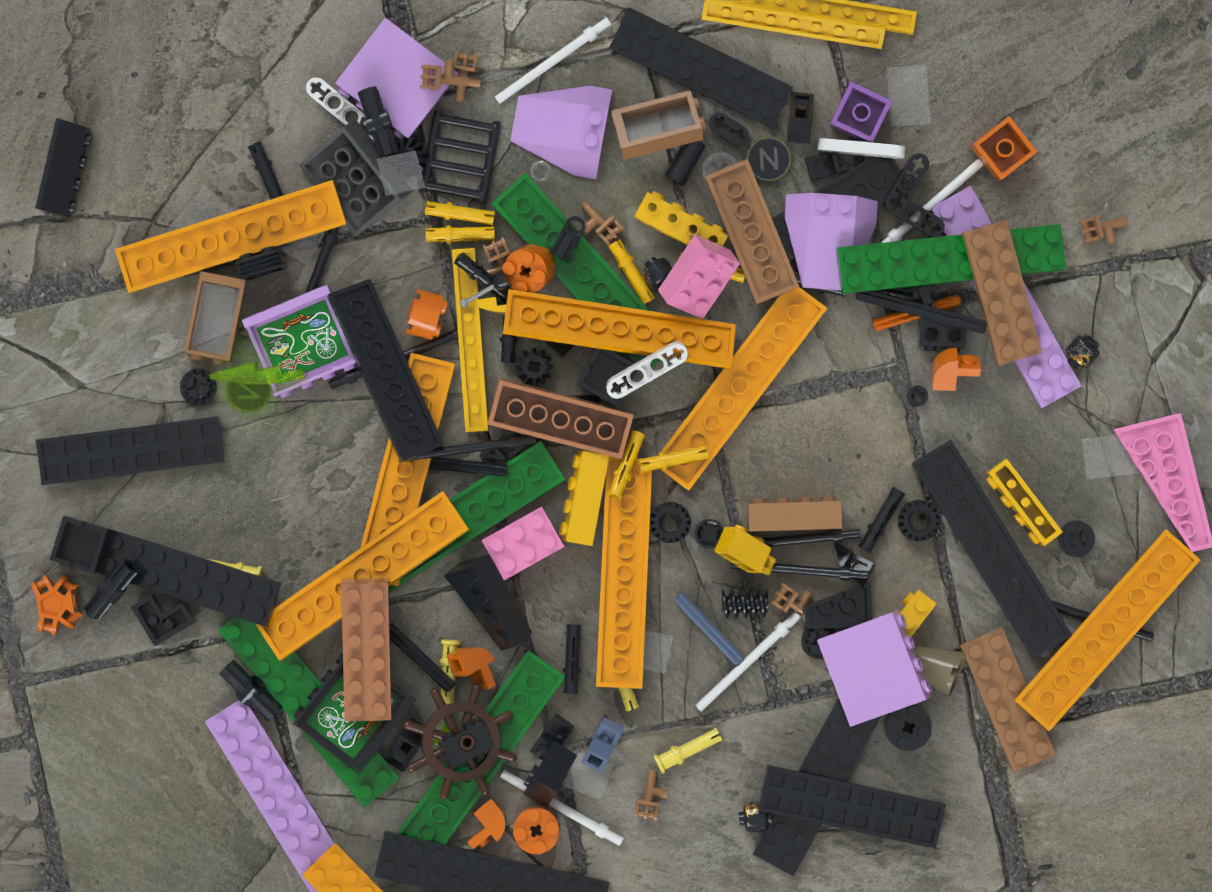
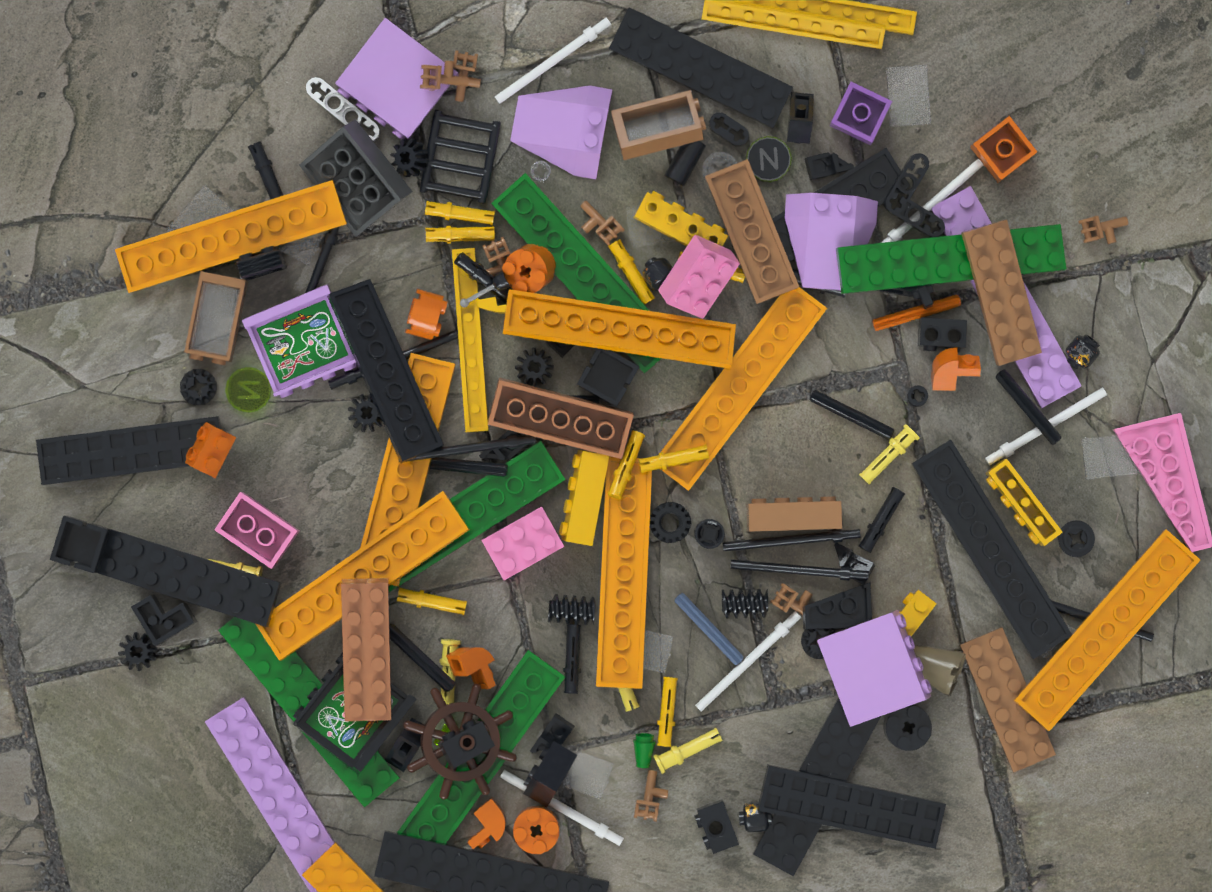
(54, 604): orange piece -> none
(63, 169): black slope -> none
(111, 589): black piece -> none
(138, 660): none -> black gear
(209, 449): none -> orange bracket
(250, 374): clear neon green slope -> none
(250, 690): black piece -> none
(257, 530): none -> bright pink brick
(359, 413): none -> black gear
(378, 121): black piece -> none
(400, 173): clear piece -> none
(431, 601): none -> yellow pin
(489, 600): black wedge -> none
(508, 347): black pin -> none
(567, 240): black piece -> none
(571, 609): none -> black piece
(602, 744): sand blue brick -> none
(643, 747): none -> green cone
(648, 373): white beam -> none
(665, 739): none -> yellow pin
(726, 837): none -> black brick
(745, 550): yellow brick -> none
(851, 414): none -> black axle
(861, 148): white beam -> none
(896, 447): none -> light yellow pin
(923, 311): black axle -> none
(931, 527): black tyre -> none
(1008, 449): none -> white bar
(1028, 407): none -> black axle

